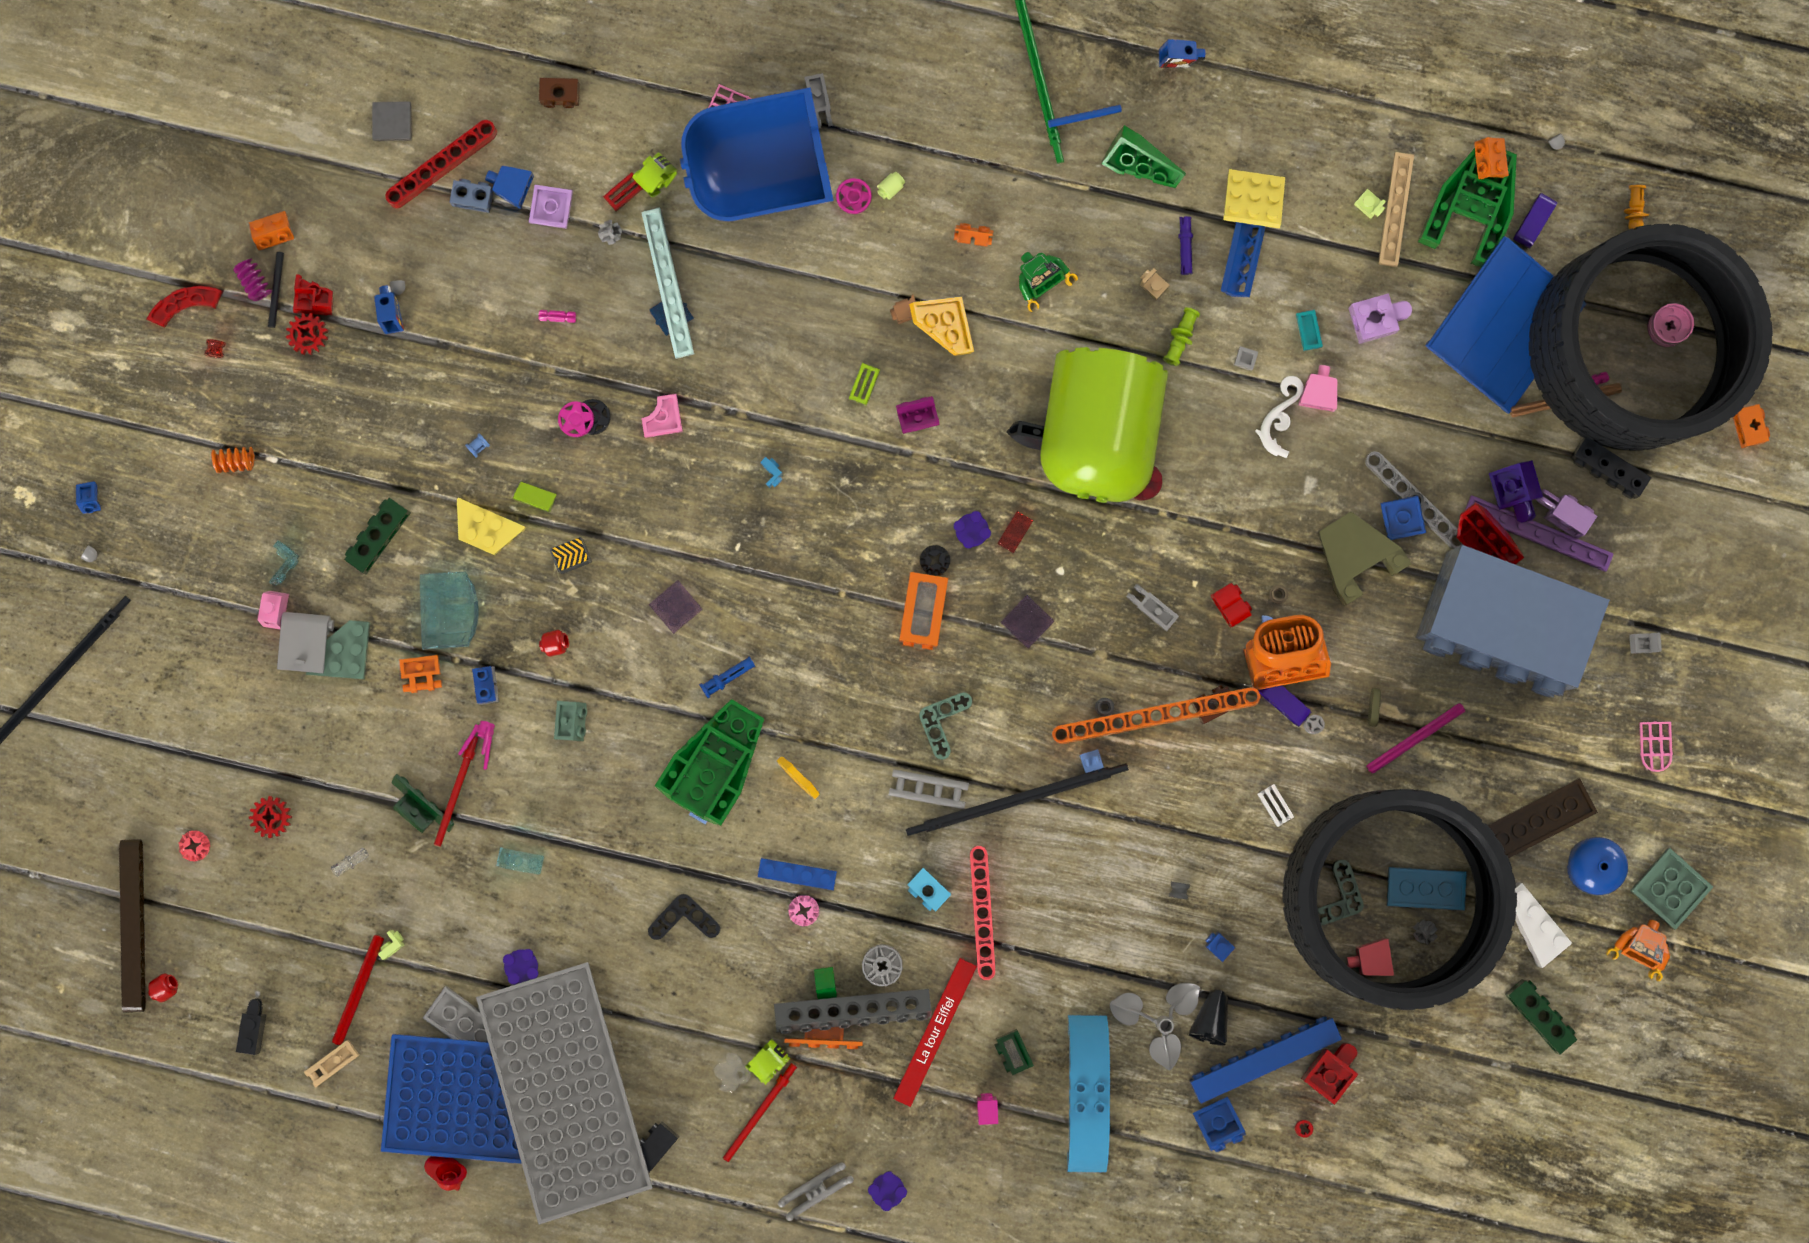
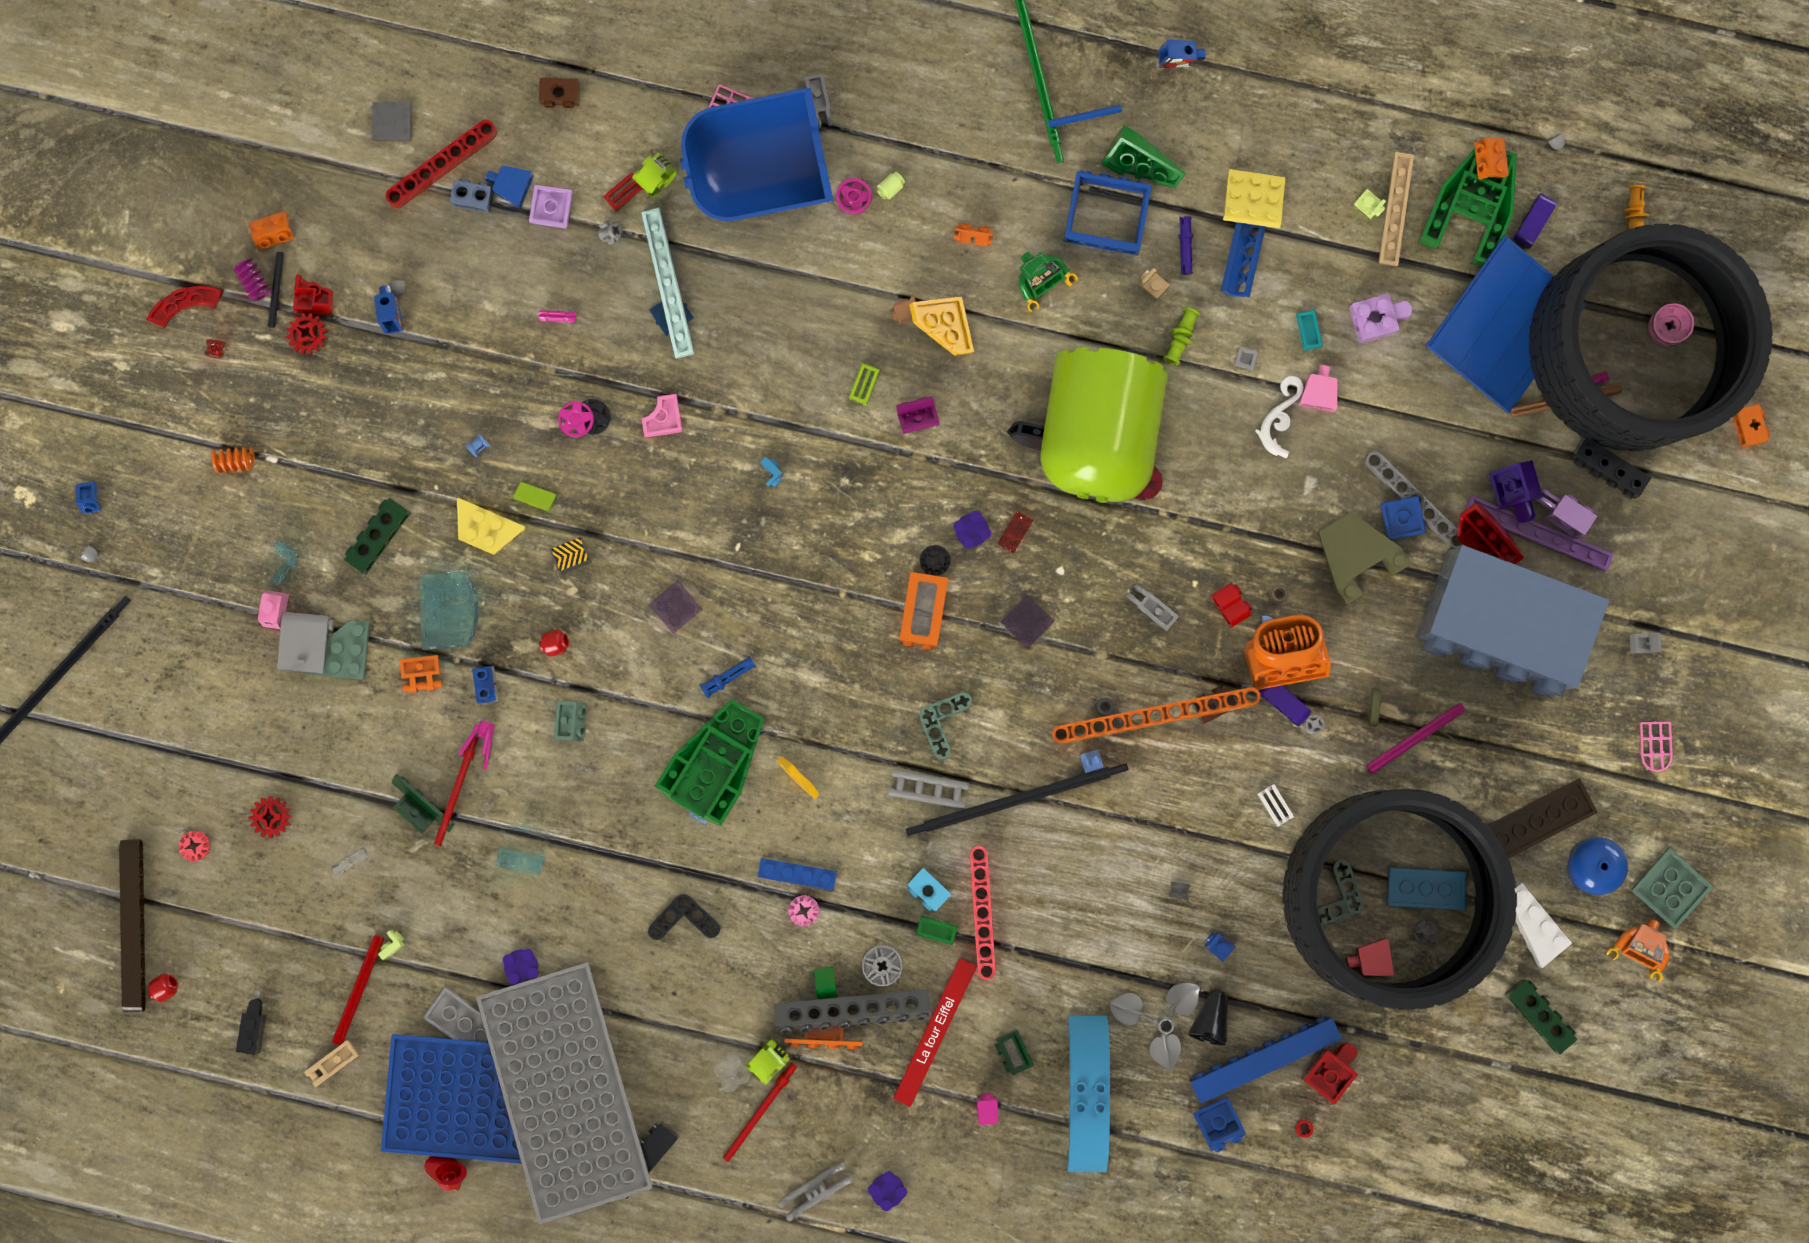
(936, 930): none -> green tile
(1104, 243): none -> blue window

